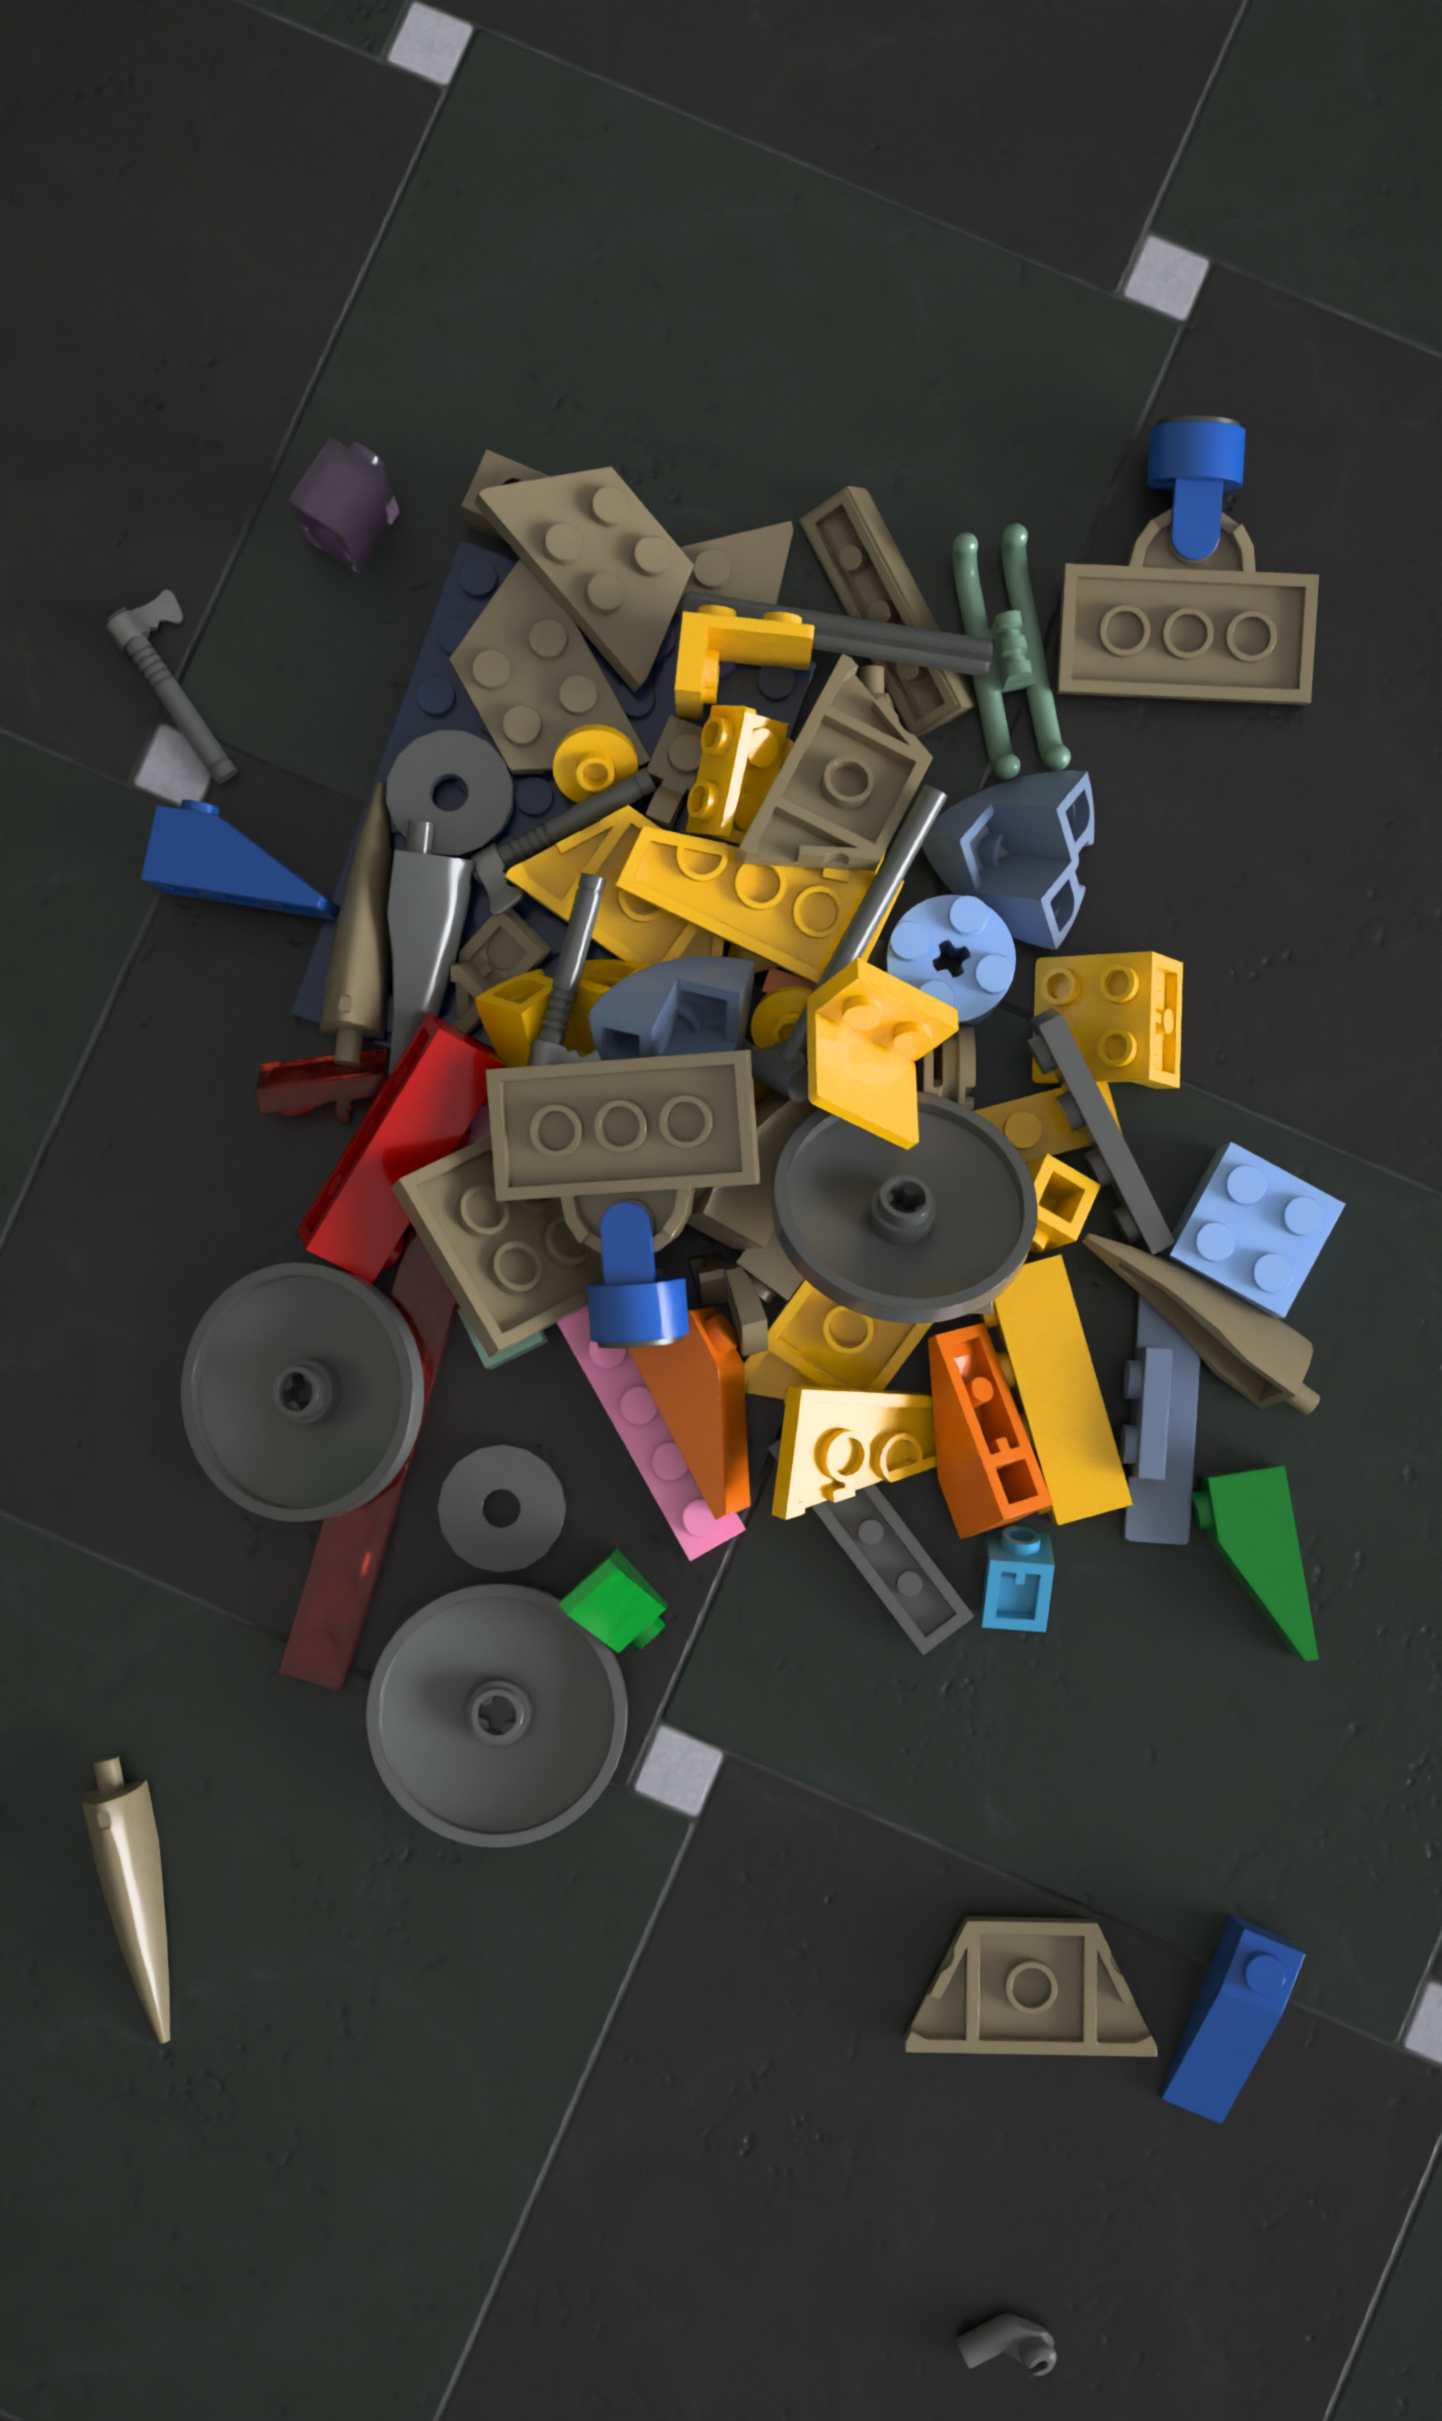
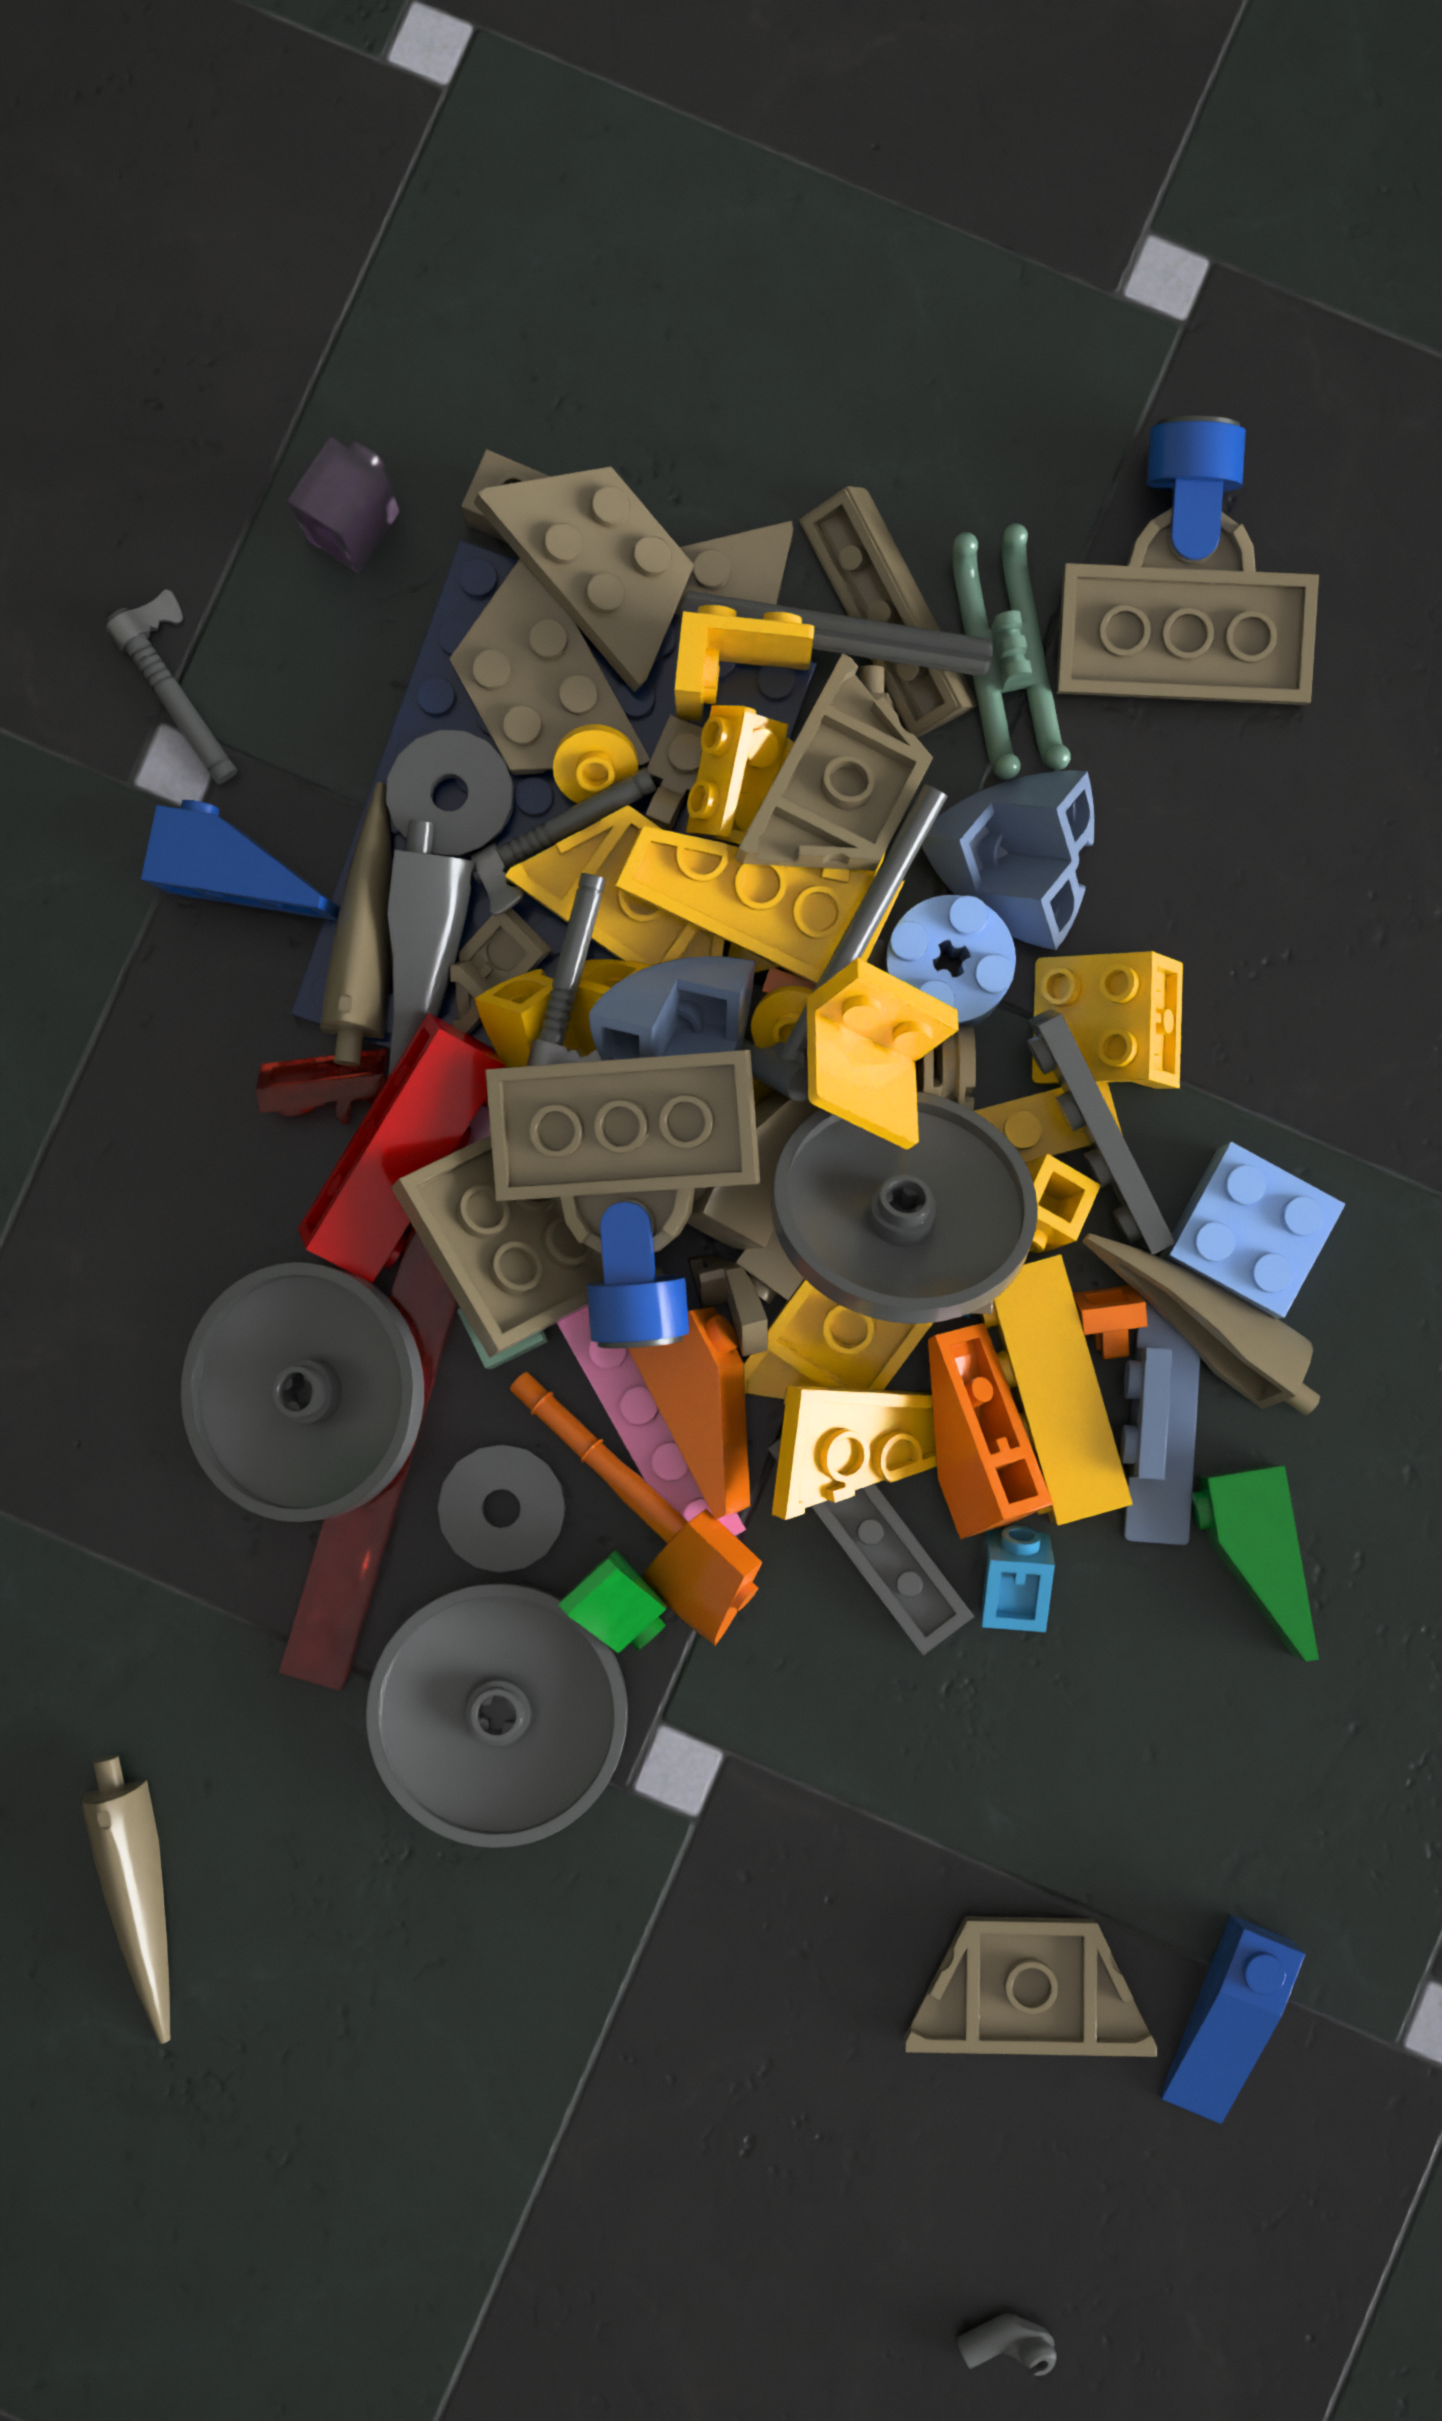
(703, 1568): none -> orange piece
(1109, 1315): none -> orange tile

